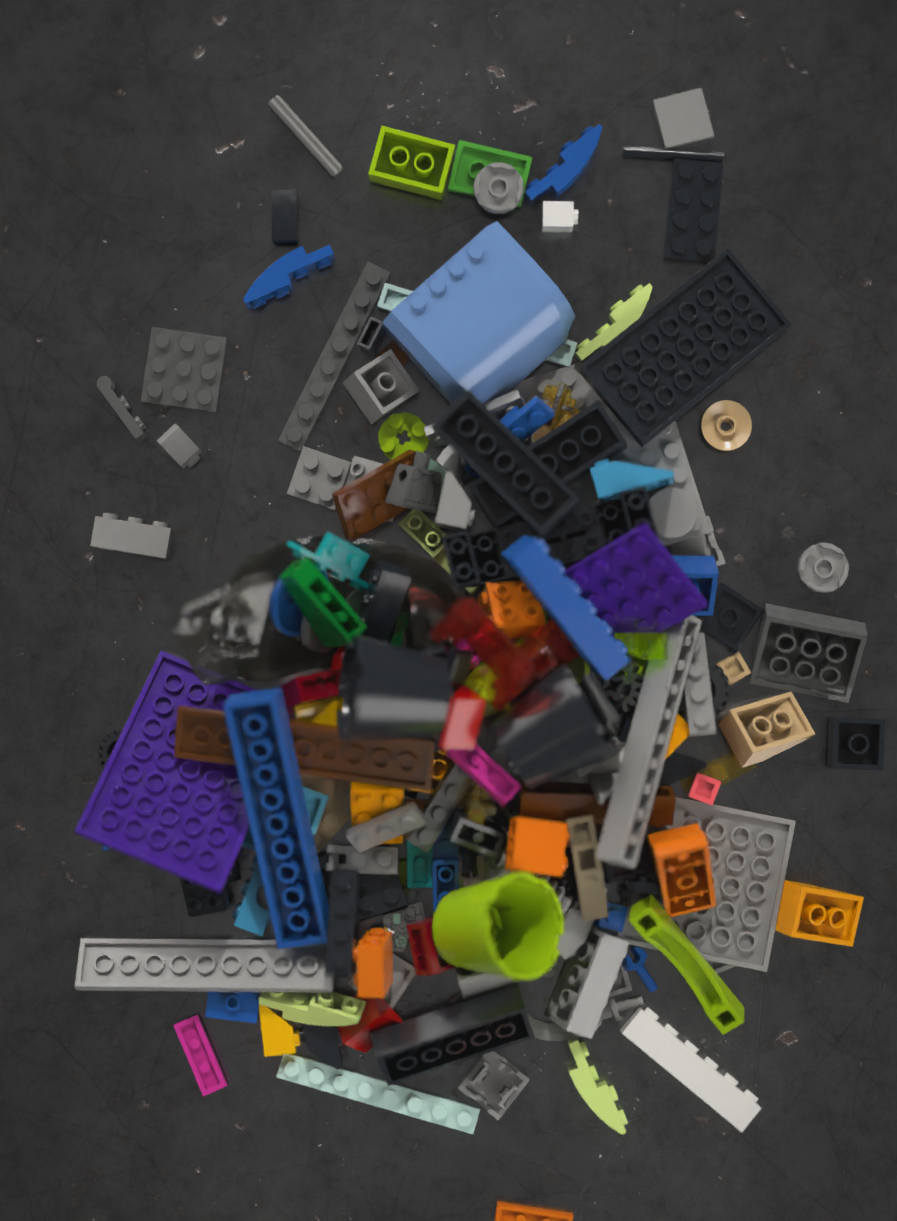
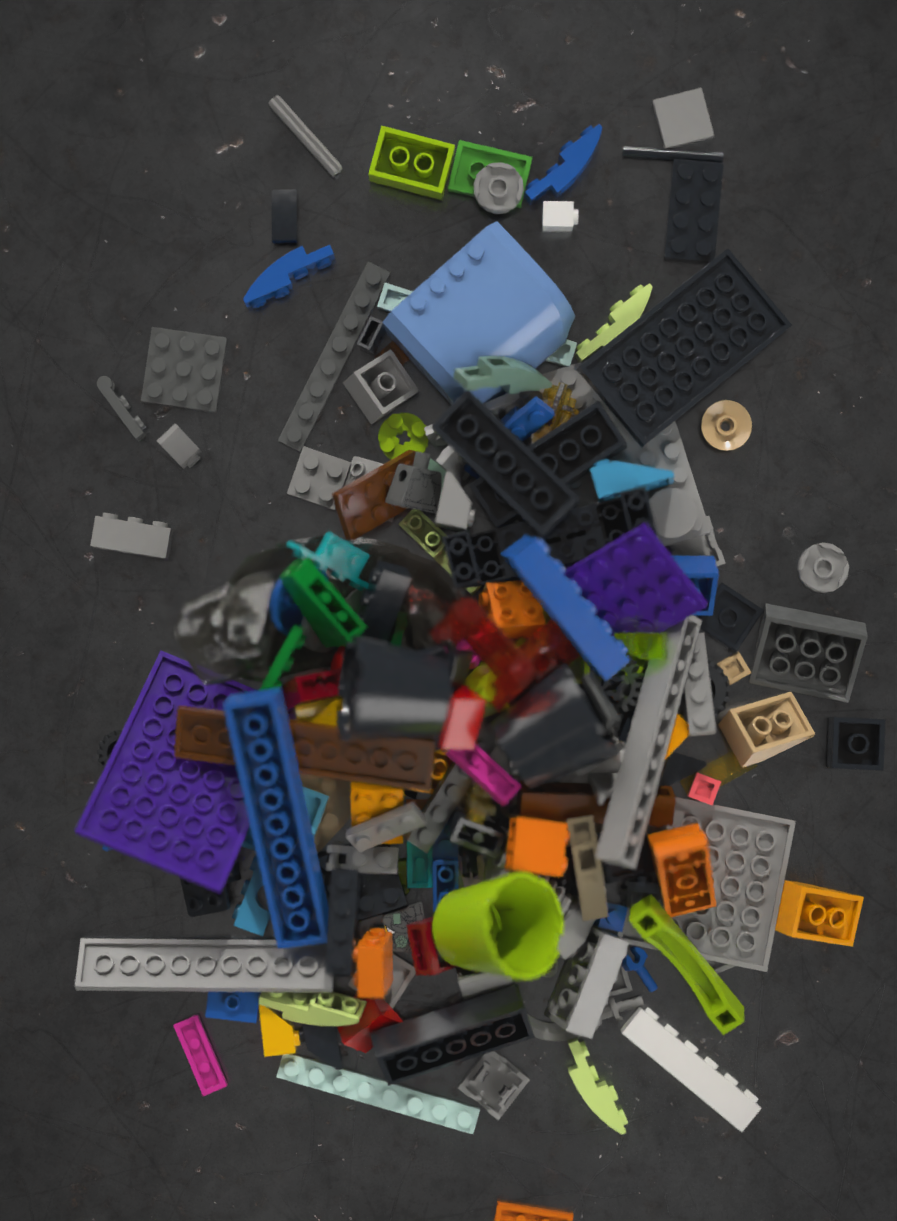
(284, 659): none -> green plate
(501, 371): none -> sand green slope

